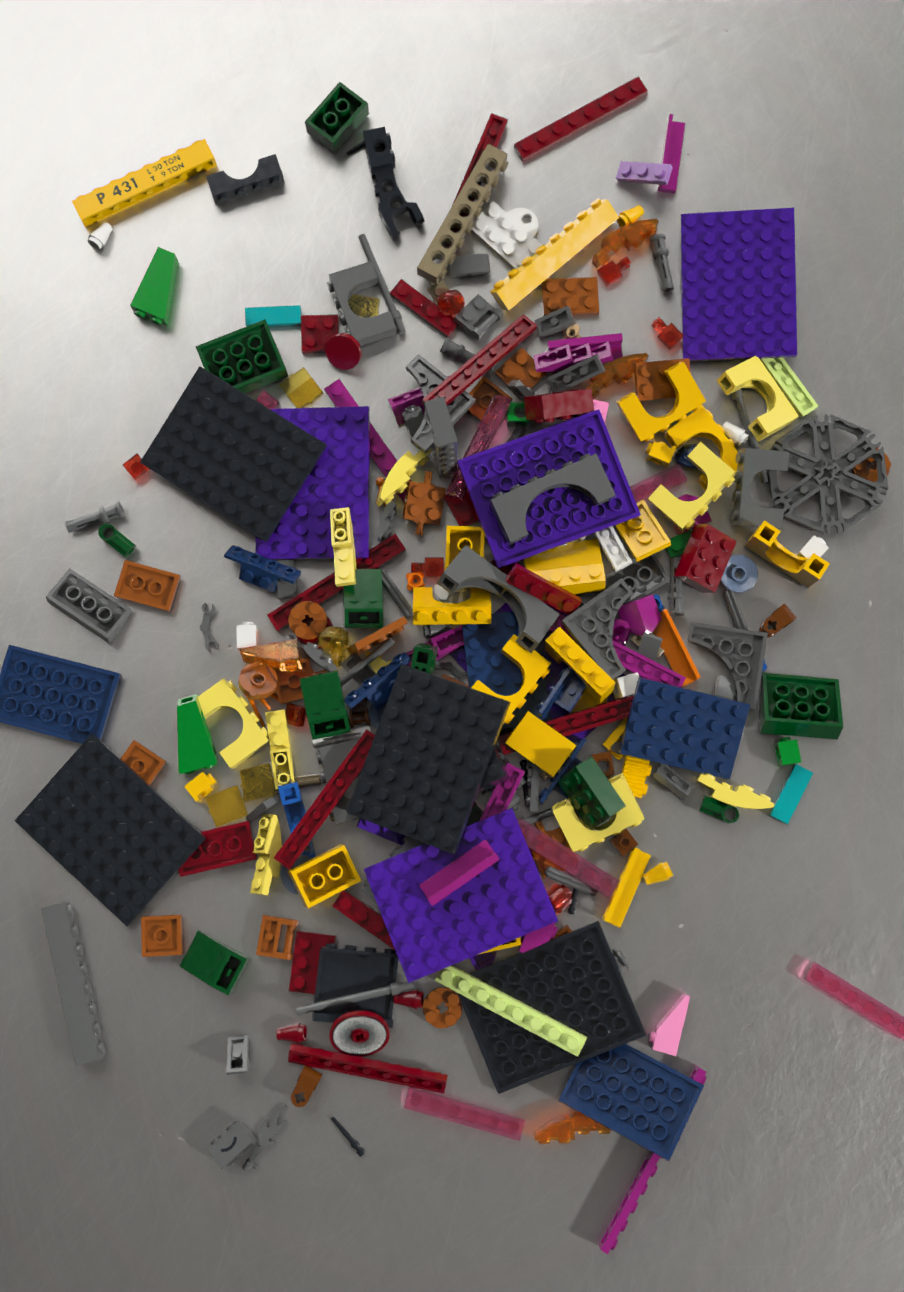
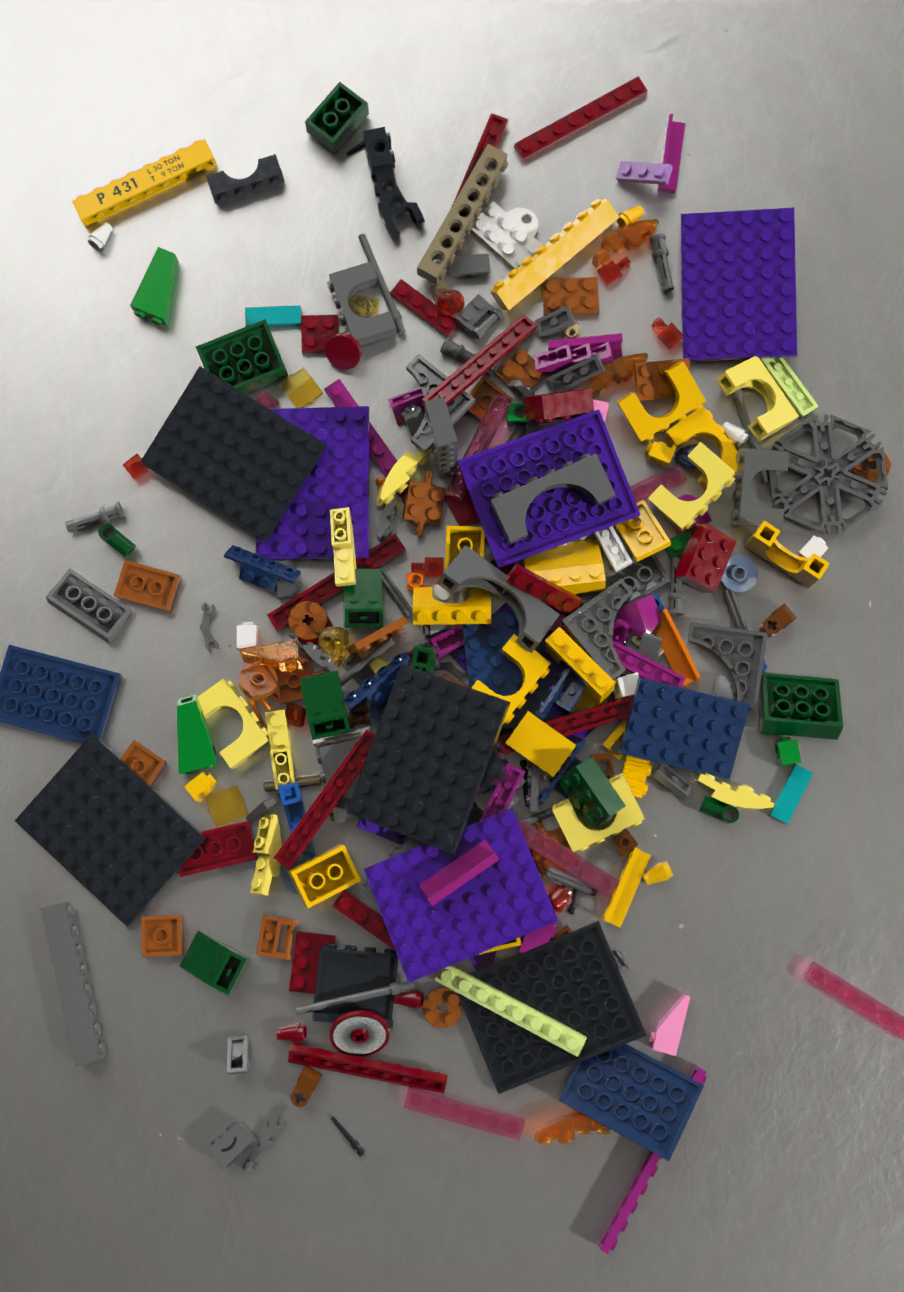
(257, 782): clear yellow piece -> none

